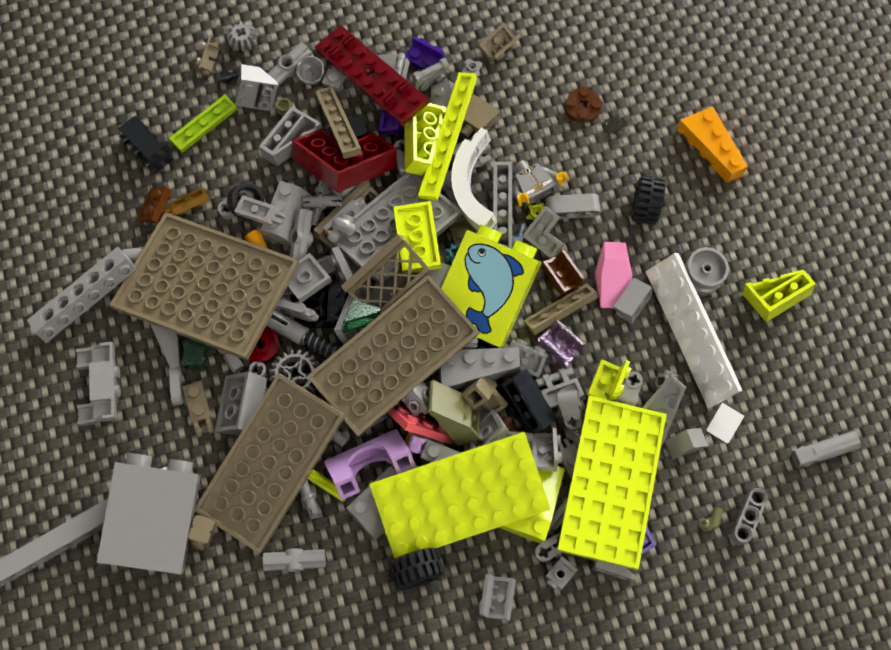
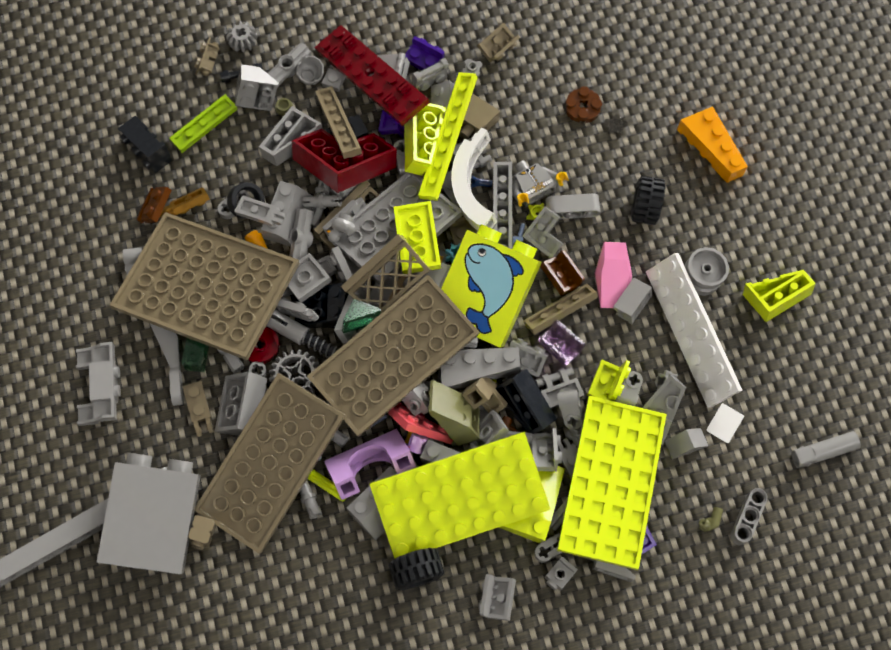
(81, 294): light grey brick -> none
(294, 560): light grey piece -> none
(480, 182): none -> dark blue bar

